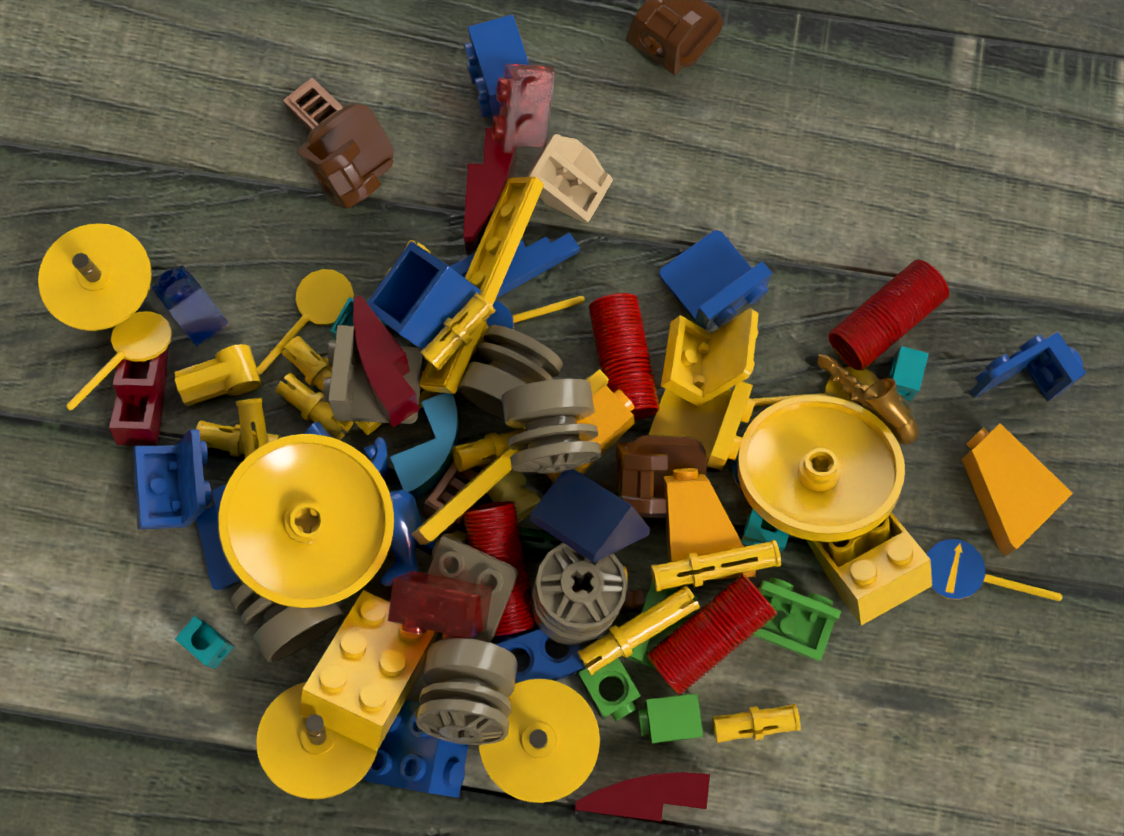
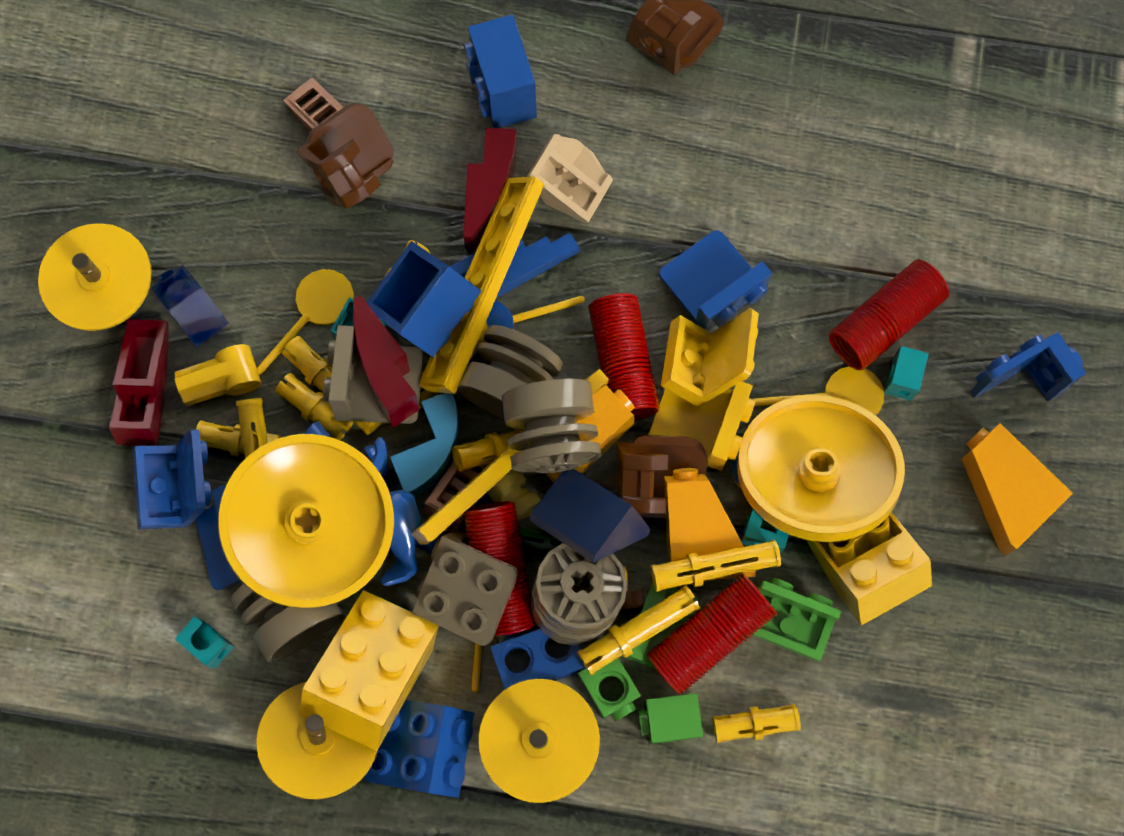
(135, 339): yellow piece -> none
(439, 605): clear red brick -> none
(457, 331): yellow pin -> none
(467, 691): dark tan wheel -> none
(524, 106): clear red bracket -> none
(645, 795): dark red slope -> none
(879, 398): pearl gold piece -> none
(960, 571): blue piece -> none

